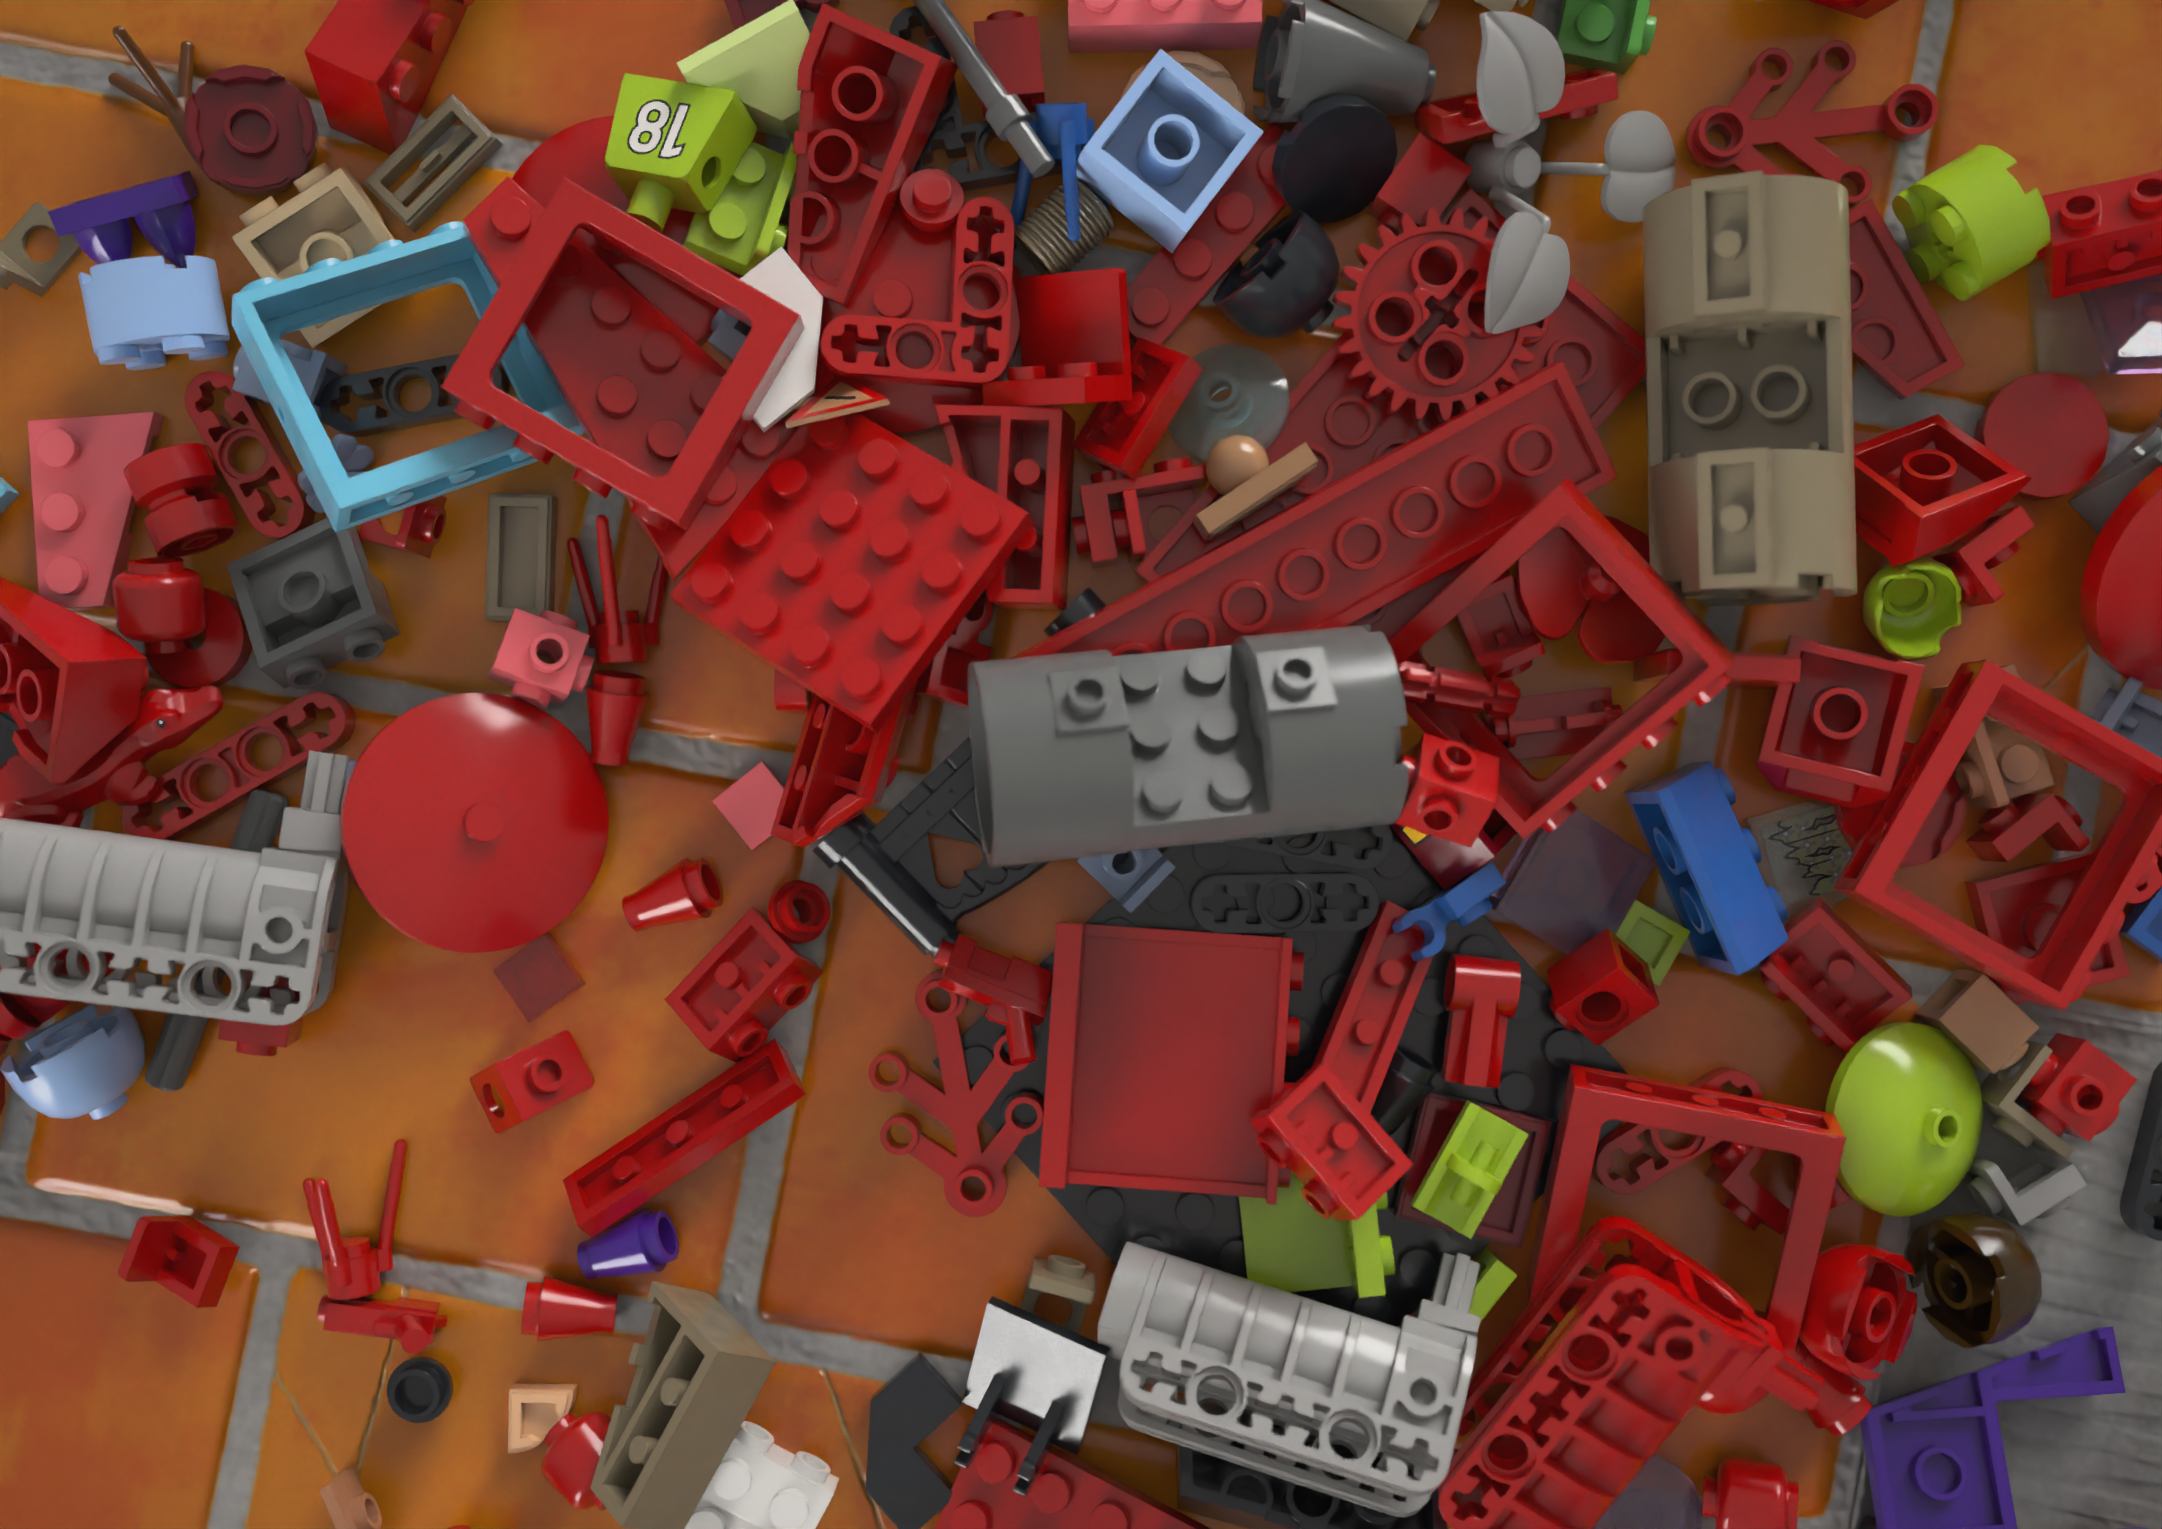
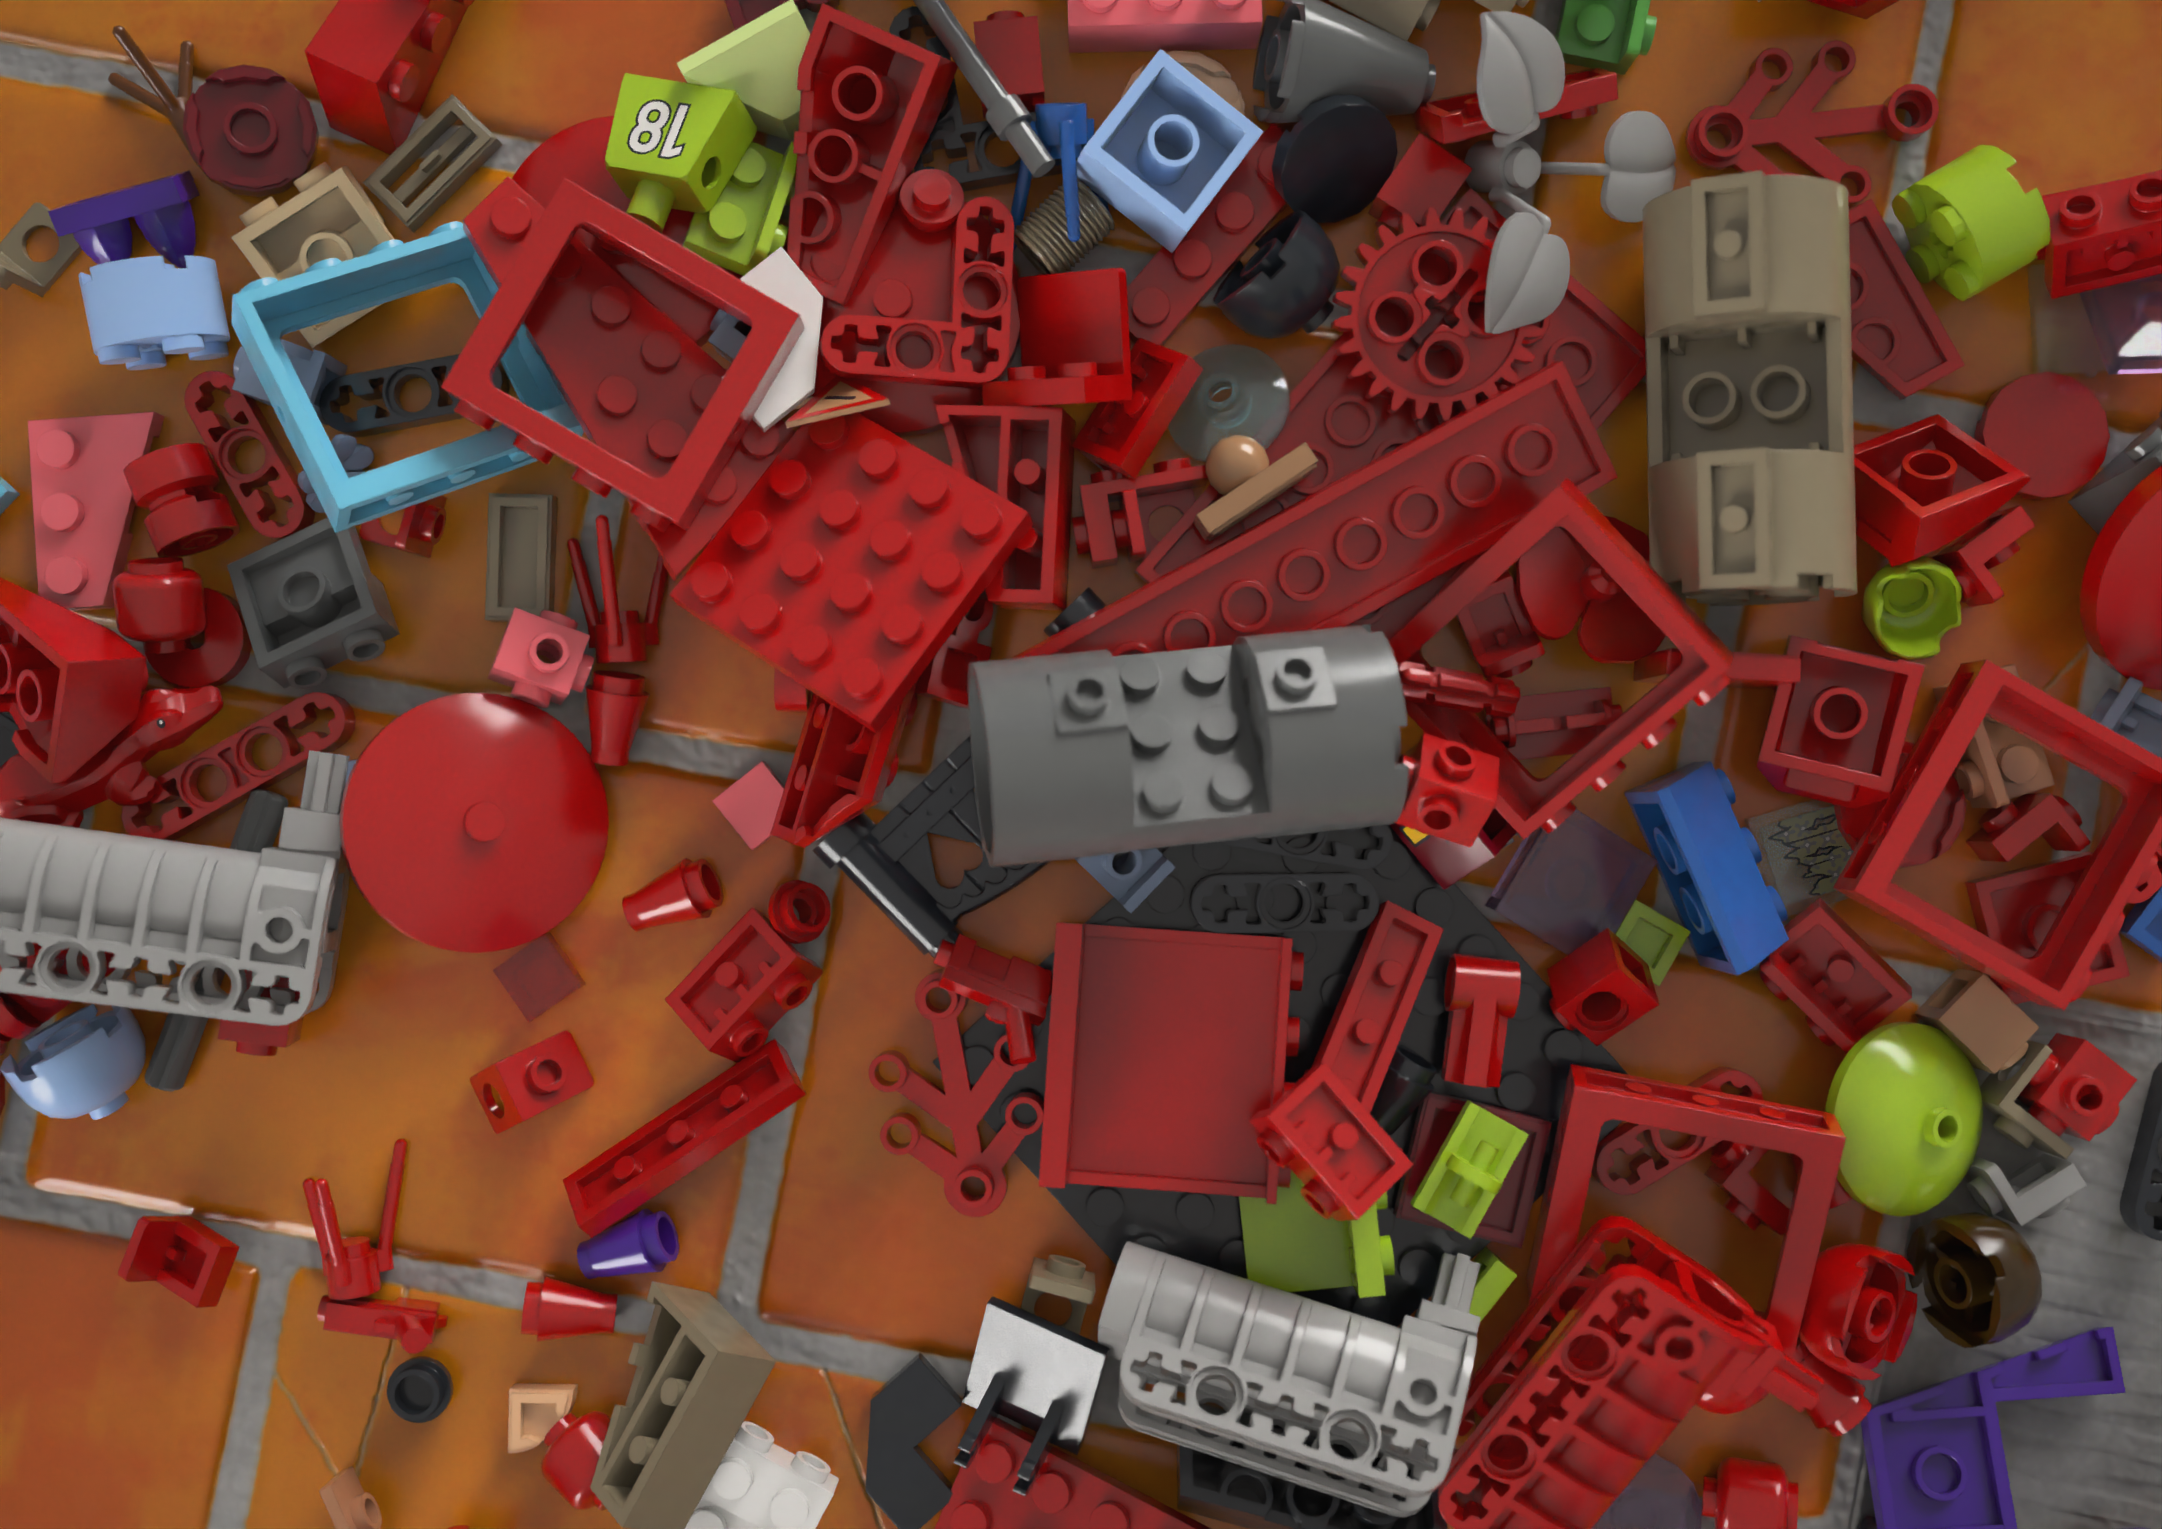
(1461, 901): blue plate -> none

